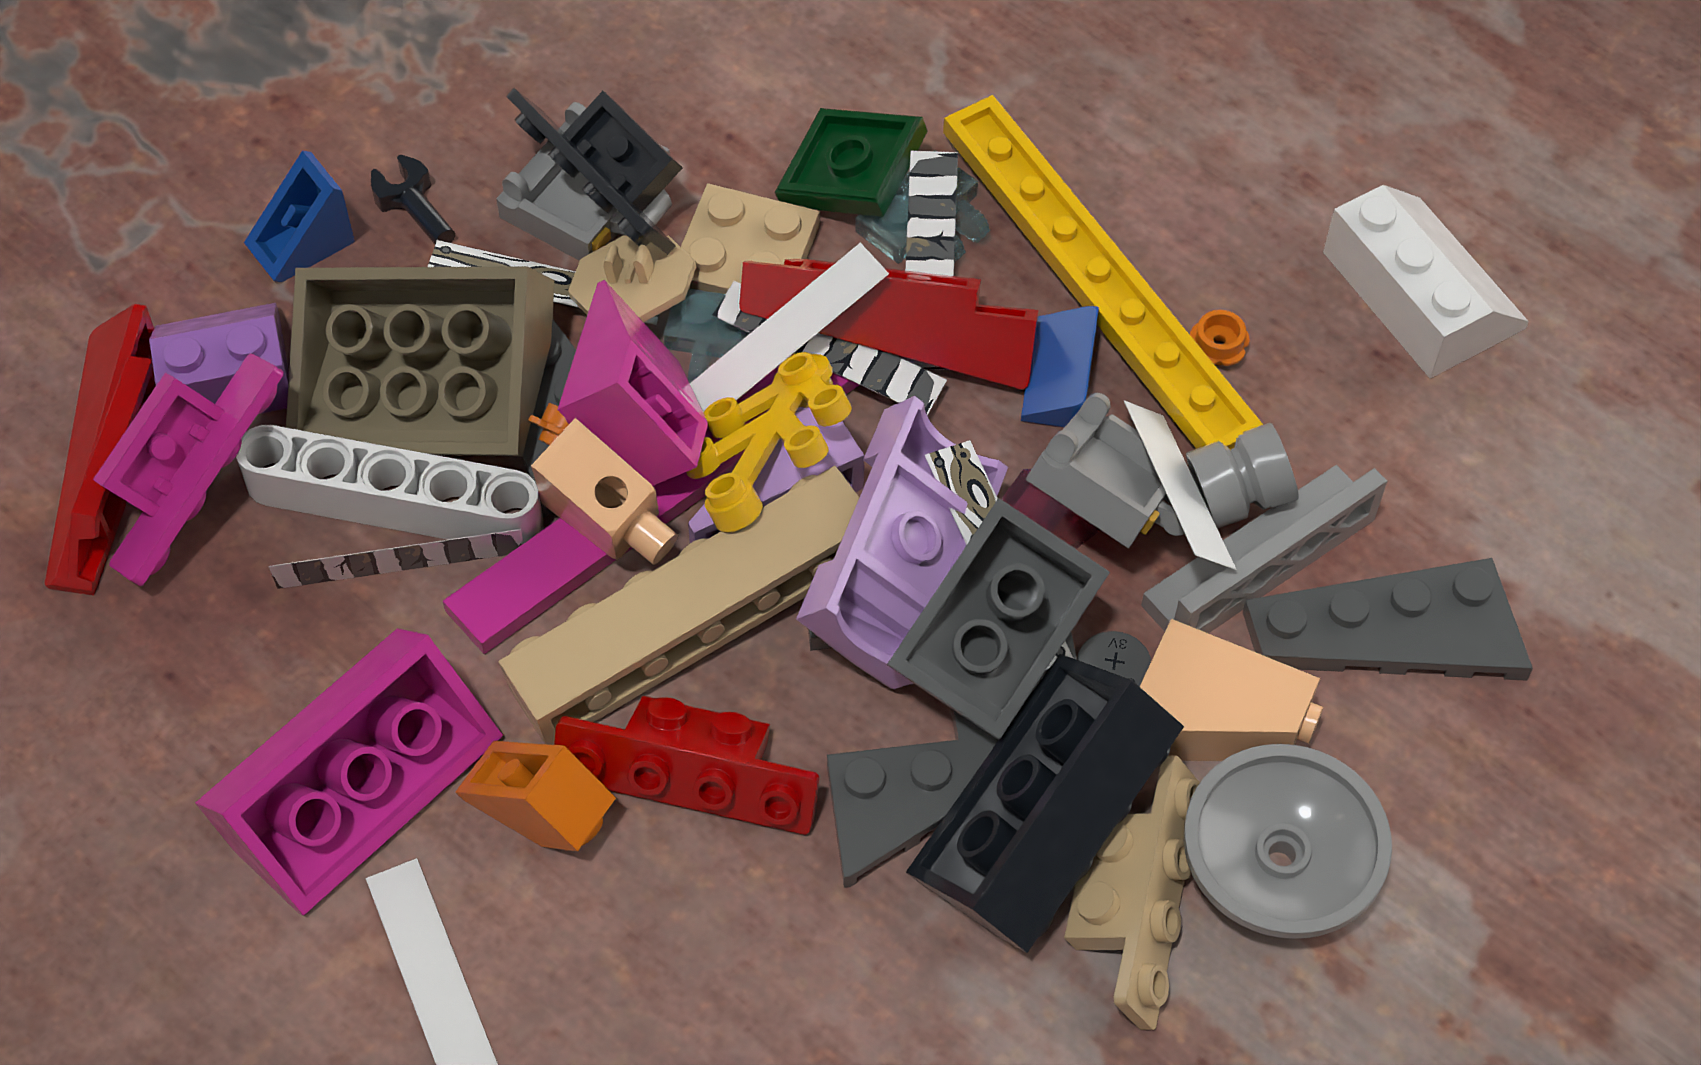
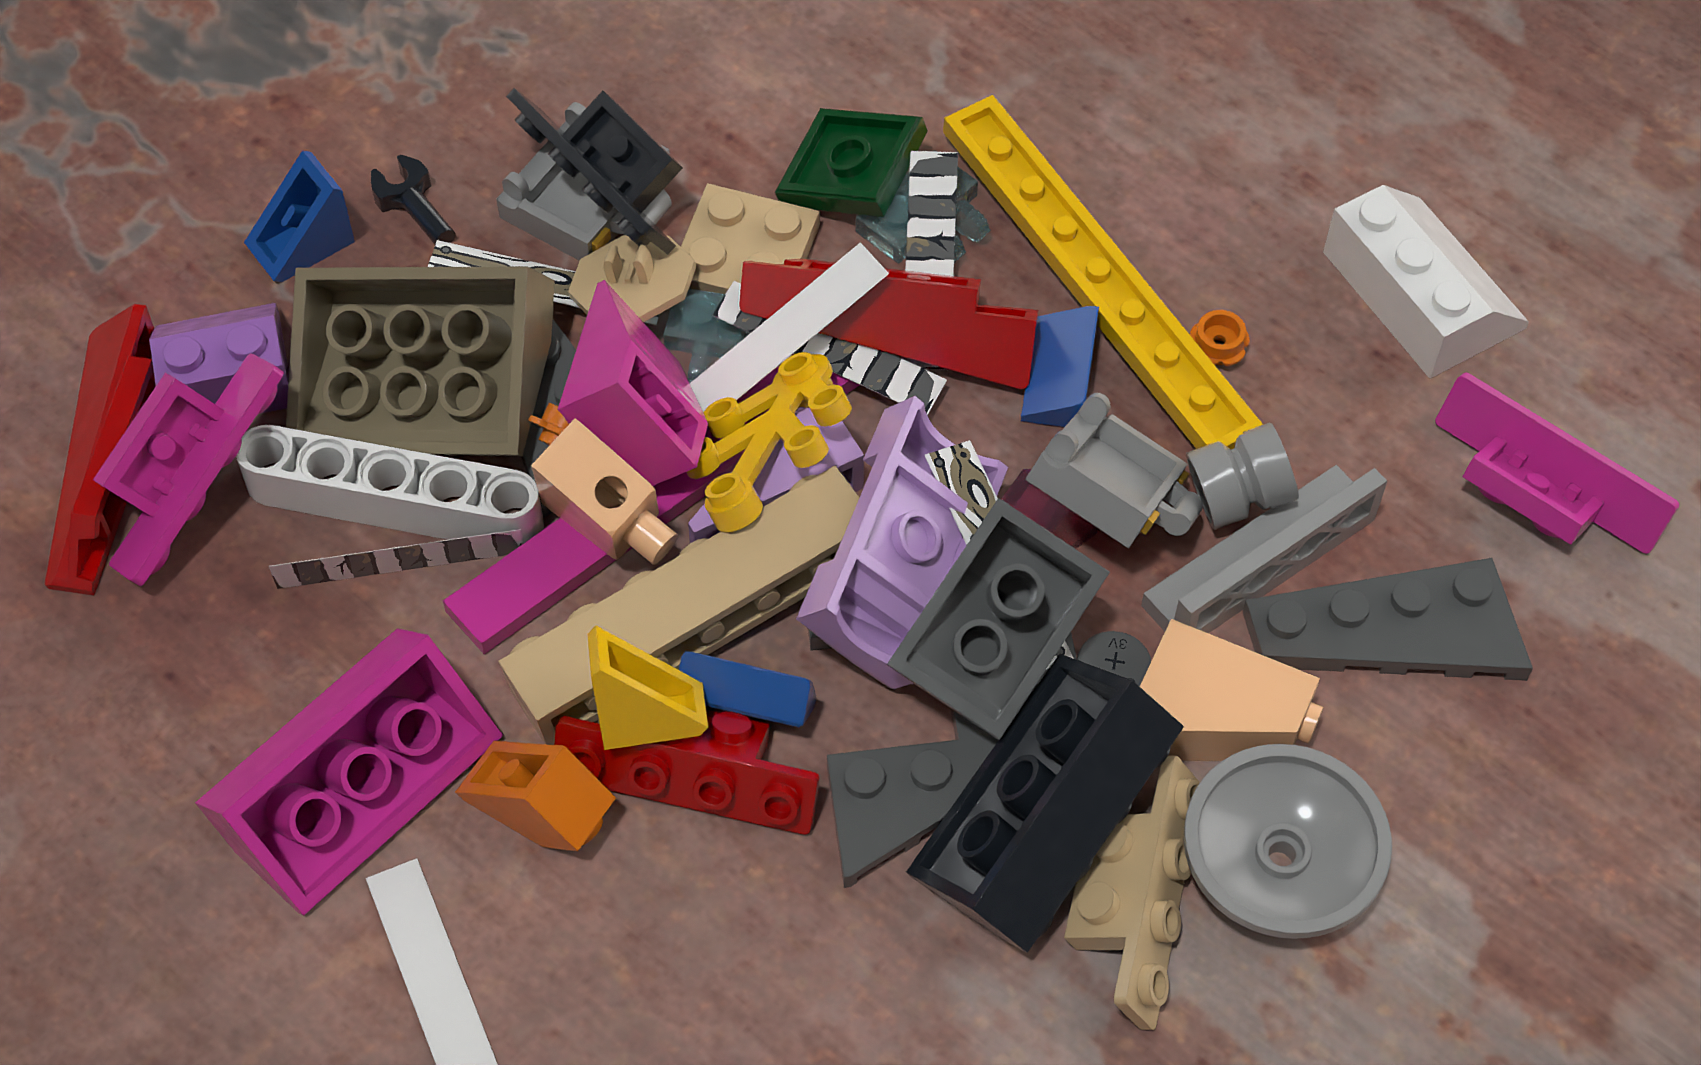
(640, 695): none -> yellow slope
(751, 689): none -> blue slope
(1180, 486): white sticker -> none
(1549, 472): none -> dark pink bracket

